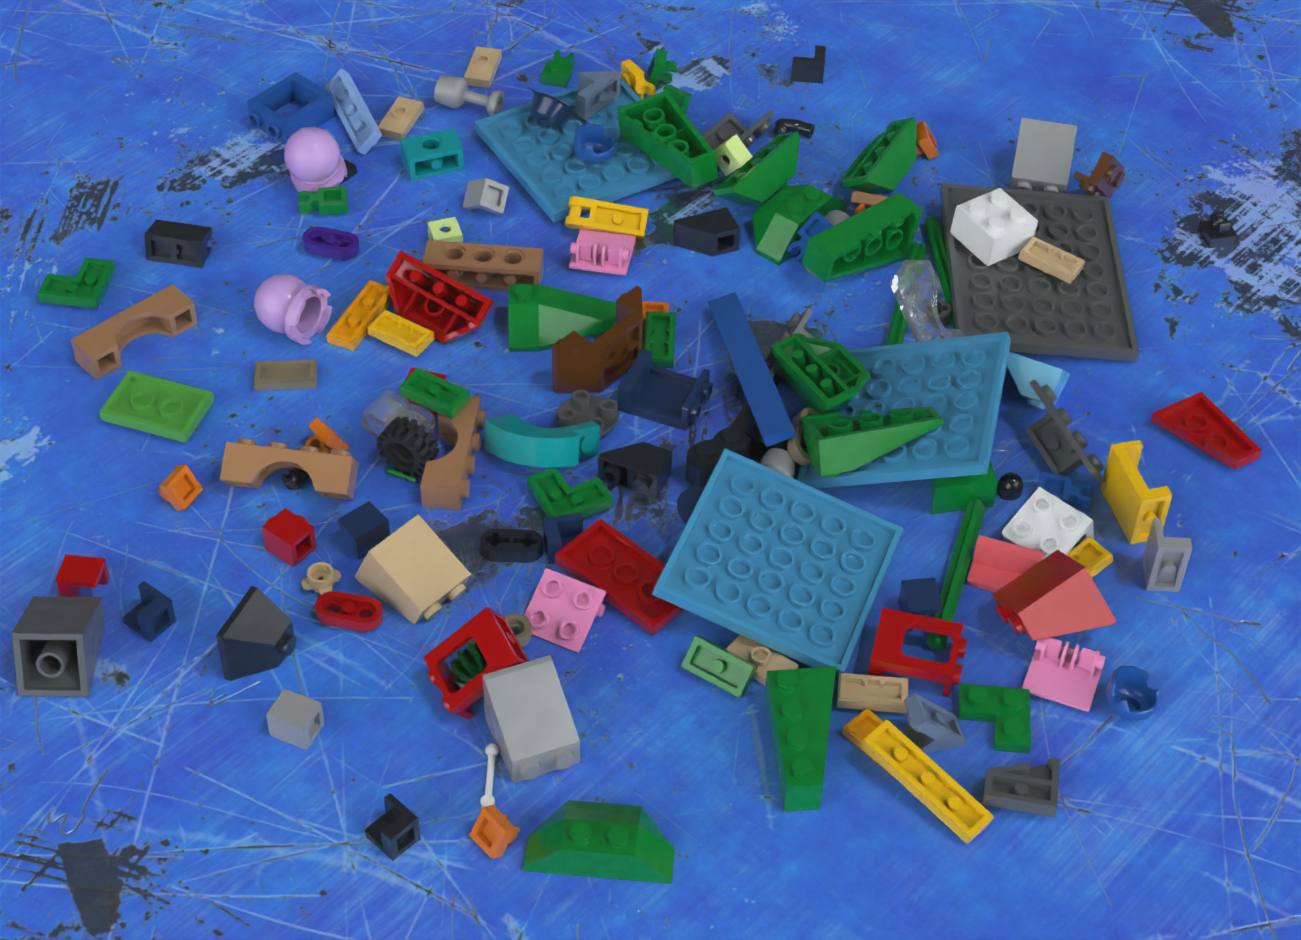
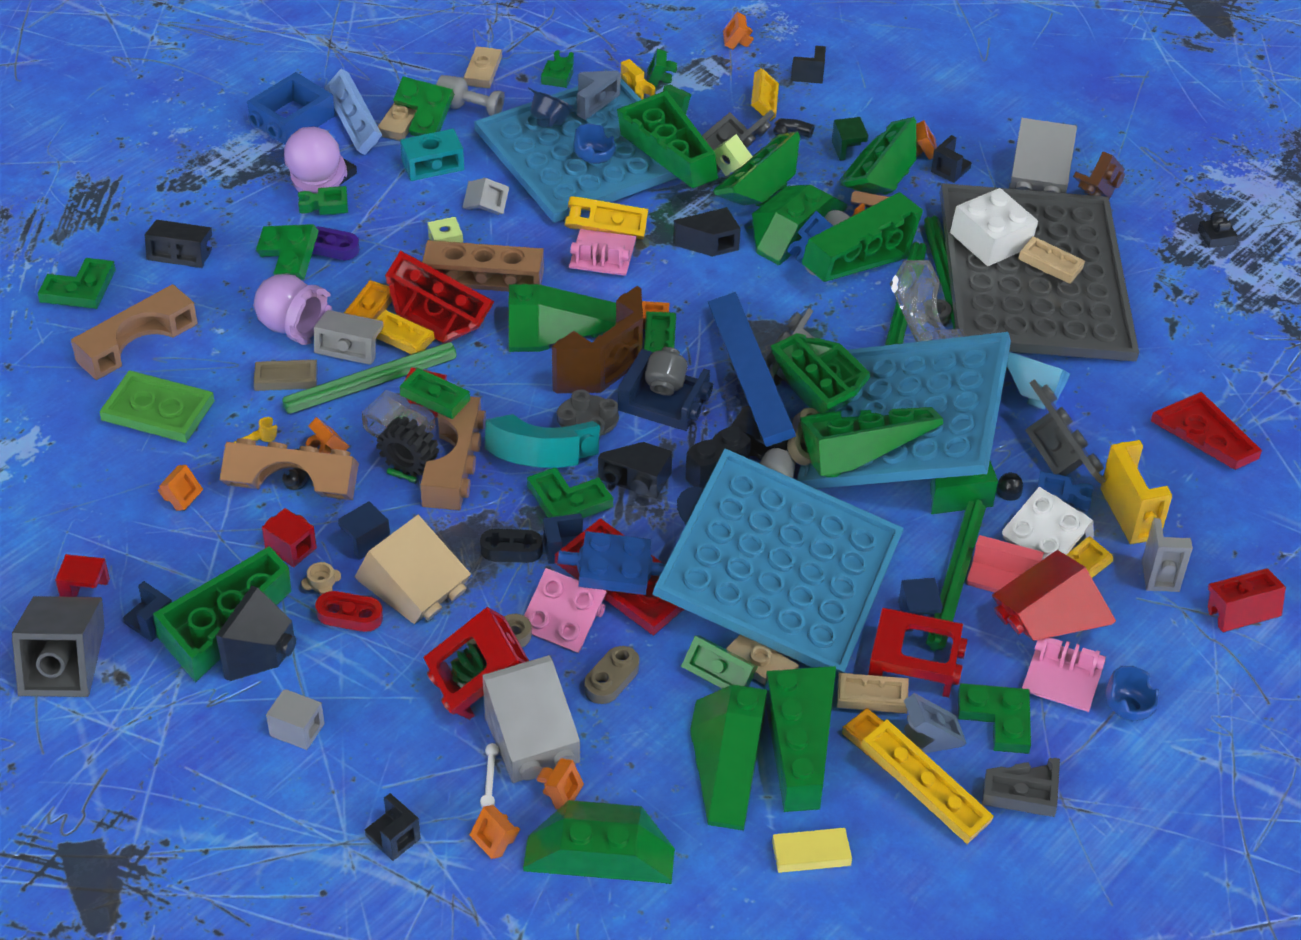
(192, 621): none -> green wedge
(265, 432): none -> yellow hand
(292, 245): none -> green plate
(347, 337): none -> light grey panel
(368, 378): none -> green axle
(429, 102): none -> green plate
(562, 782): none -> orange tile
(613, 563): none -> blue plate
(614, 672): none -> dark tan plate
(666, 371): none -> dark grey head
(726, 747): none -> green wedge
(737, 32): none -> orange tile
(764, 93): none -> yellow plate
(811, 850): none -> light yellow tile
(848, 133): none -> dark green panel
(947, 162): none -> black panel
(1246, 599): none -> red hinge

